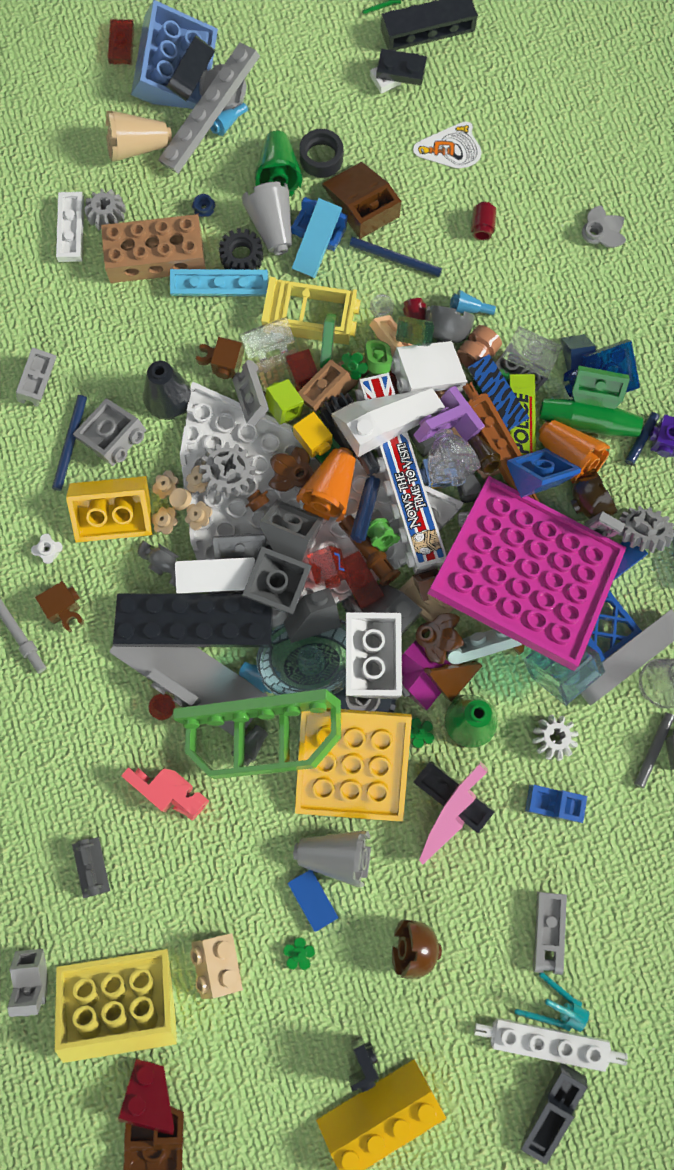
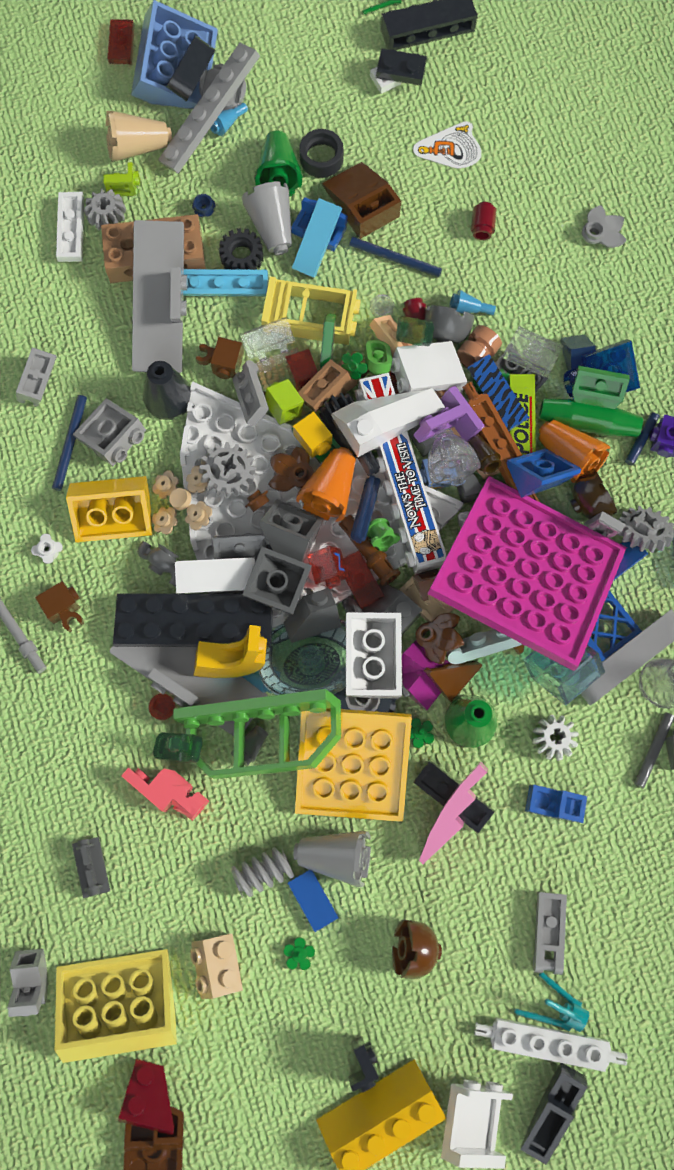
(123, 183): none -> lime bracket
(158, 294): none -> light grey bracket
(178, 747): none -> clear green piece
(231, 659): none -> yellow arch
(262, 872): none -> light grey piece
(473, 1125): none -> white panel

